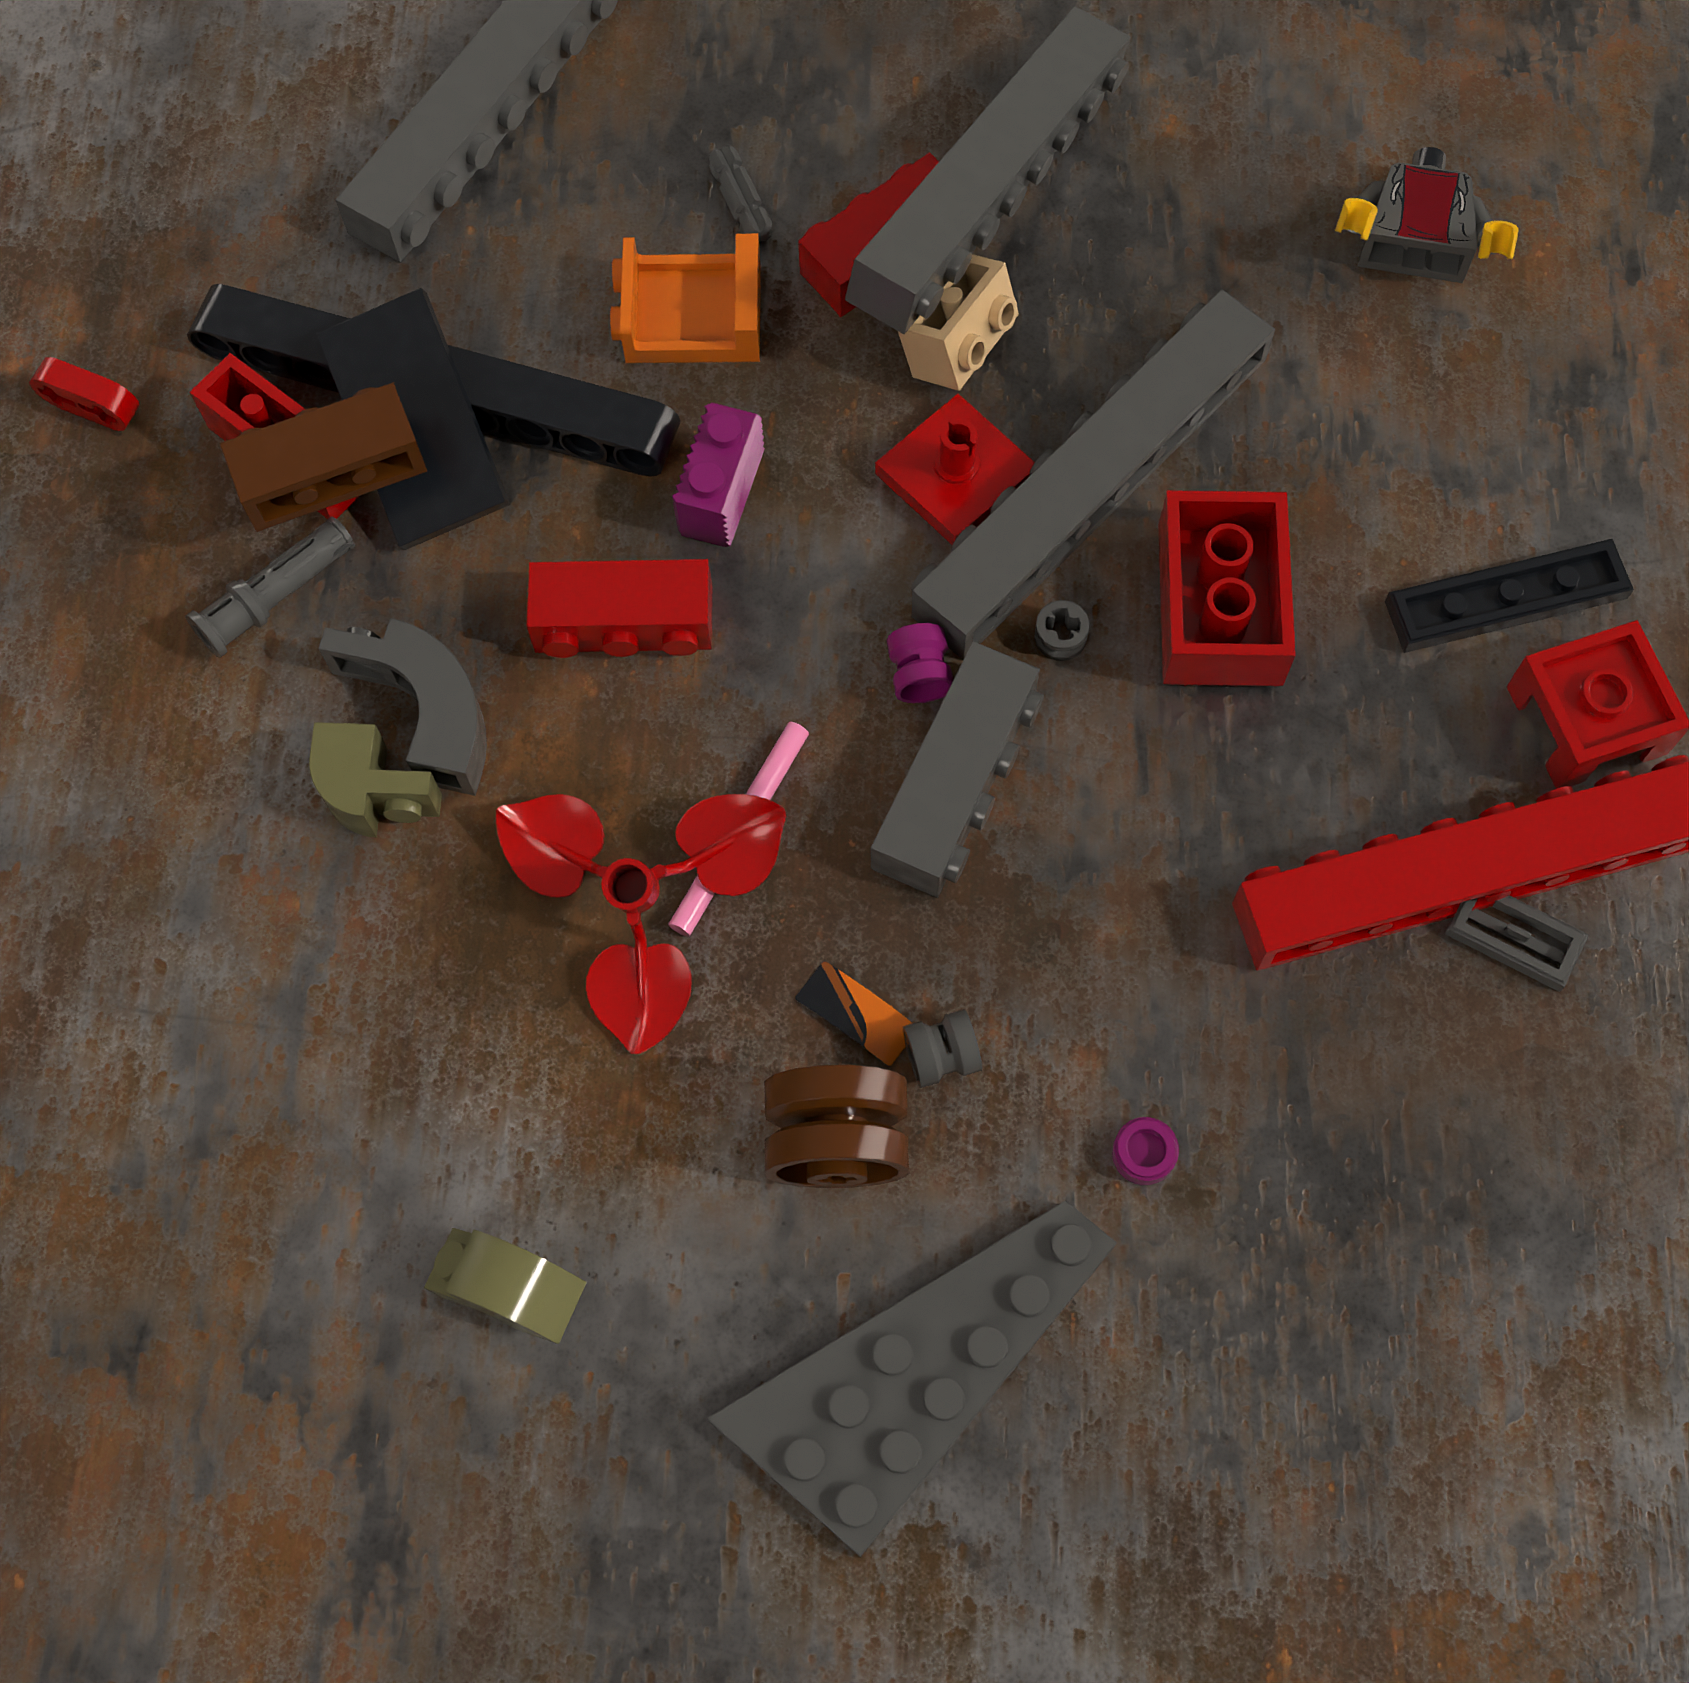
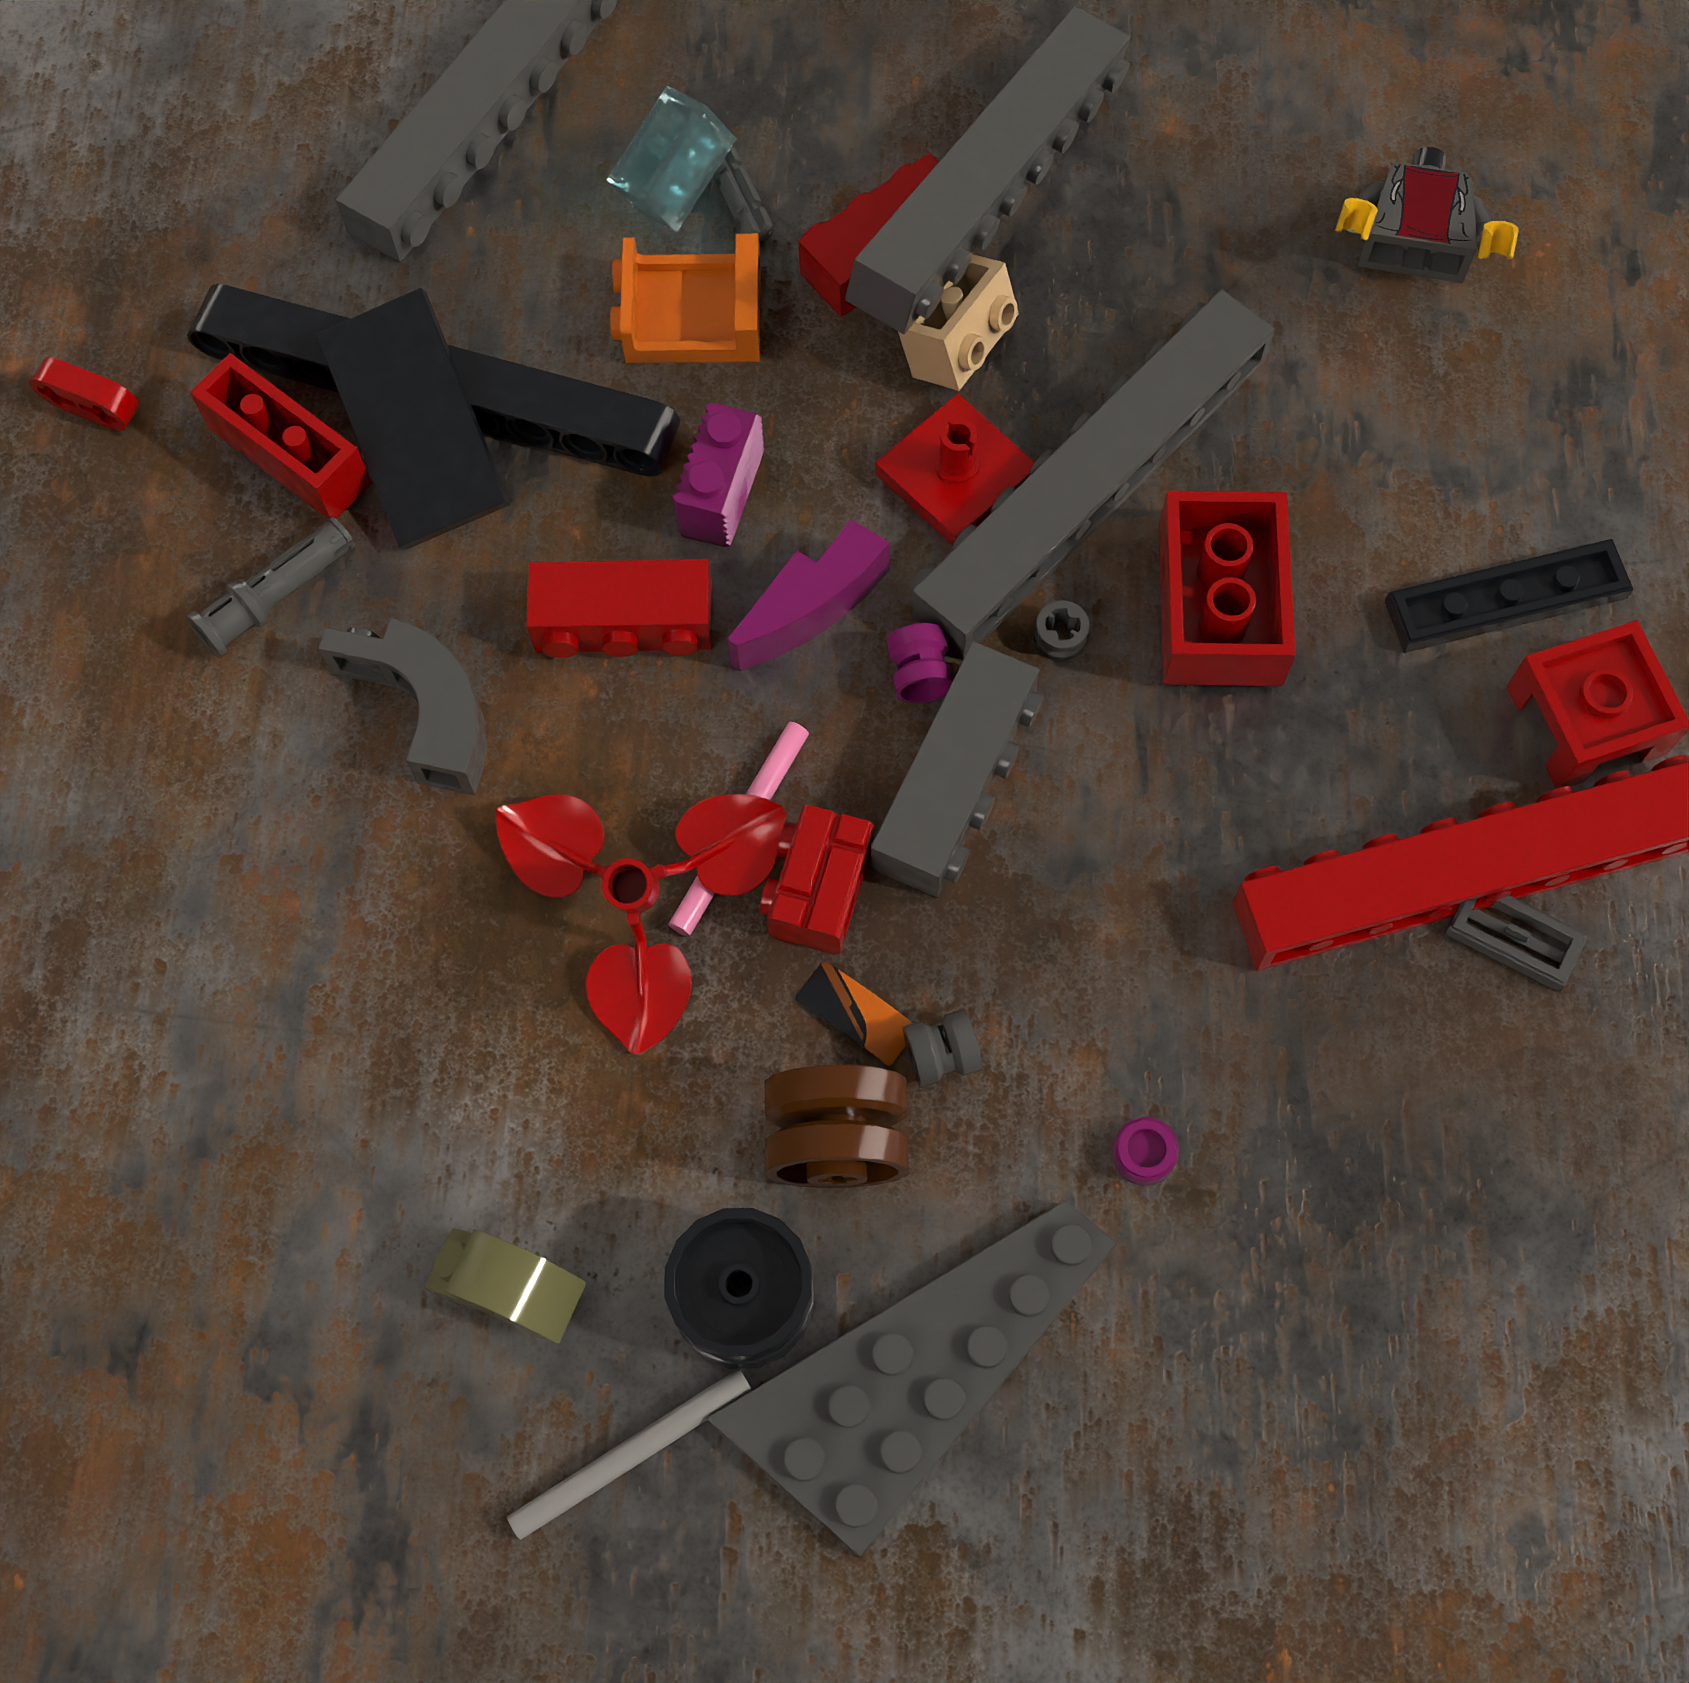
(323, 457): reddish brown brick -> none
(352, 779): olive brick -> none
(627, 1454): none -> light grey bar
(671, 158): none -> clear light blue brick
(748, 1328): none -> black wheel
(810, 596): none -> magenta slope
(819, 878): none -> red brick

